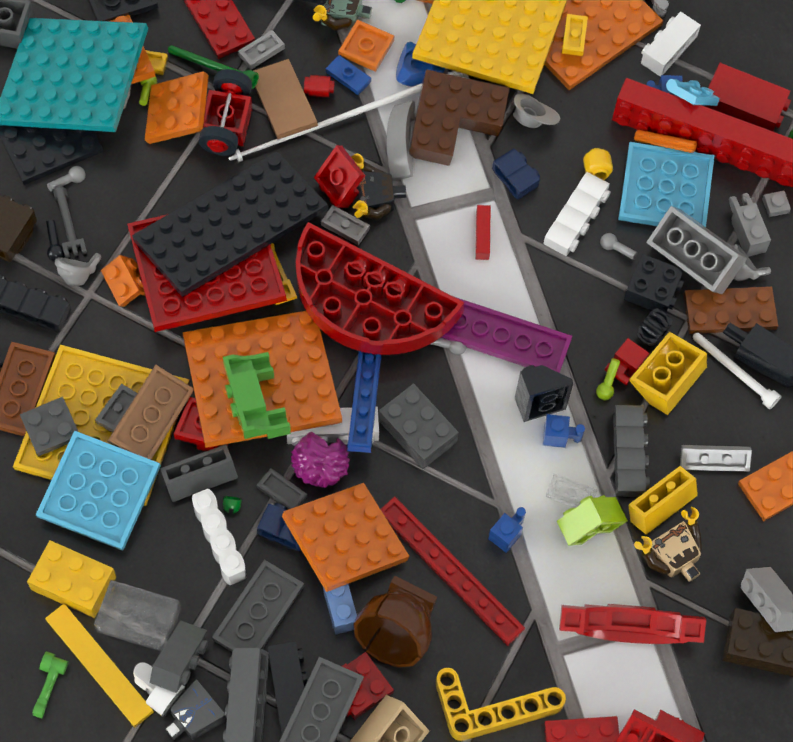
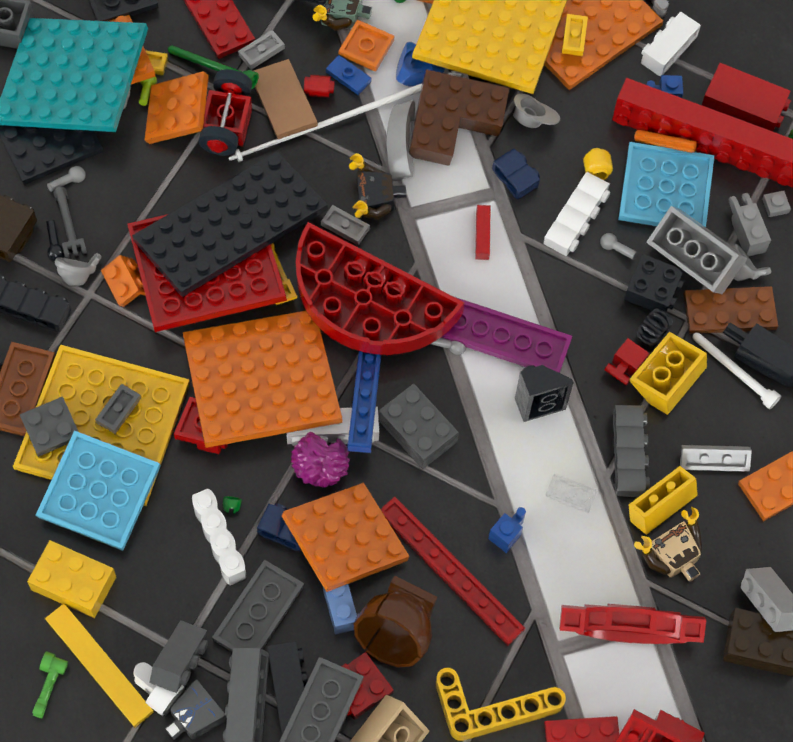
(137, 616): clear brick -> none
(151, 413): medium nougat tile -> none
(199, 473): dark grey brick -> none
(248, 401): bright green bracket -> none
(281, 490): dark grey tile -> none
(339, 177): red plate -> none
(558, 431): blue brick -> none
(590, 518): lime brick -> none
(605, 390): lime bar -> none
(692, 92): medium azure plate -> none

